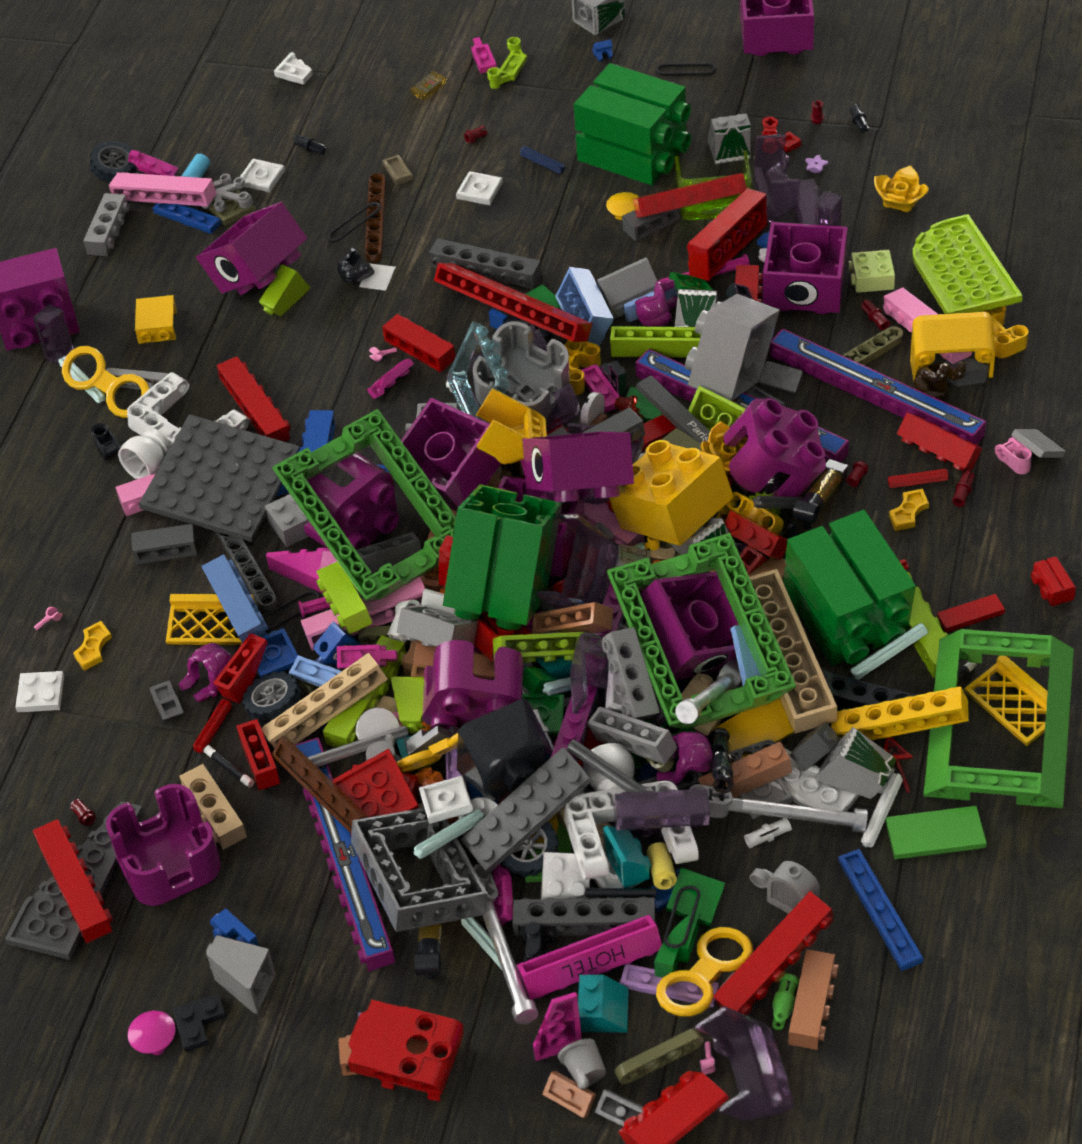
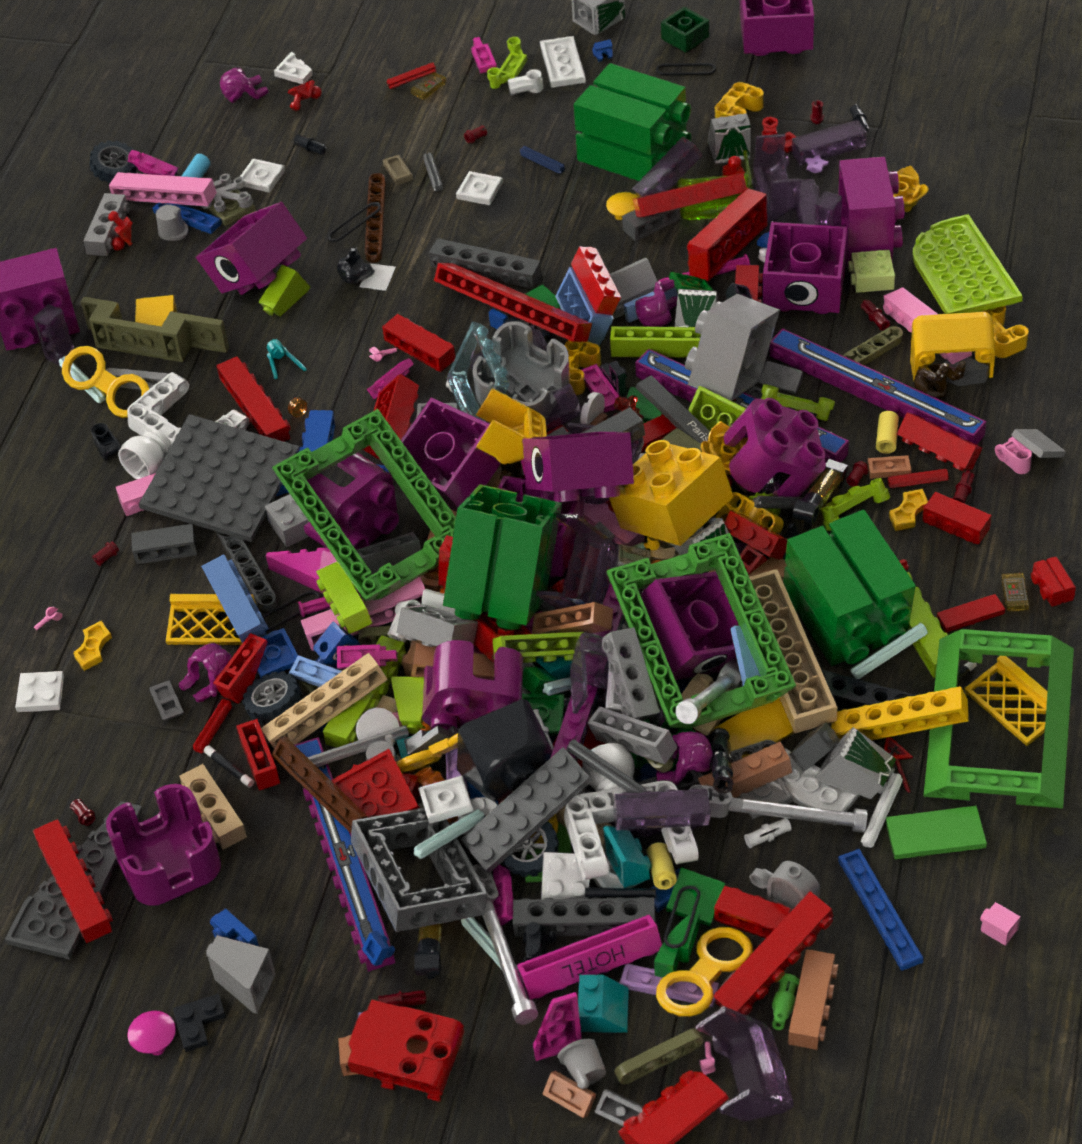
(105, 553): none -> dark red pin
(123, 230): none -> red piece
(166, 342): none -> olive bracket
(170, 223): none -> light grey hat
(235, 82): none -> magenta hair
(277, 351): none -> teal plant
(297, 407): none -> clear orange tile
(303, 92): none -> red piece
(377, 948): none -> blue tile
(396, 405): none -> red brick
(404, 999): none -> dark red axle
(411, 75): none -> red axle
(433, 171): none -> dark grey axle
(530, 82): none -> white piece
(562, 61): none -> white tile
(595, 280): none -> red brick
(669, 168): none -> clear purple brick
(685, 29): none -> dark green brick
(733, 166): none -> red piece
(738, 98): none -> yellow beam
(749, 912): none -> red brick
(821, 408): none -> lime plate
(829, 141): none -> clear purple brick
(855, 496): none -> lime plate
(870, 206): none -> magenta brick
(887, 432): none -> light yellow brick
(888, 466): none -> nougat plate
(956, 518): none -> red brick
(999, 923): none -> bright pink brick
(1015, 591): none -> clear yellow tile

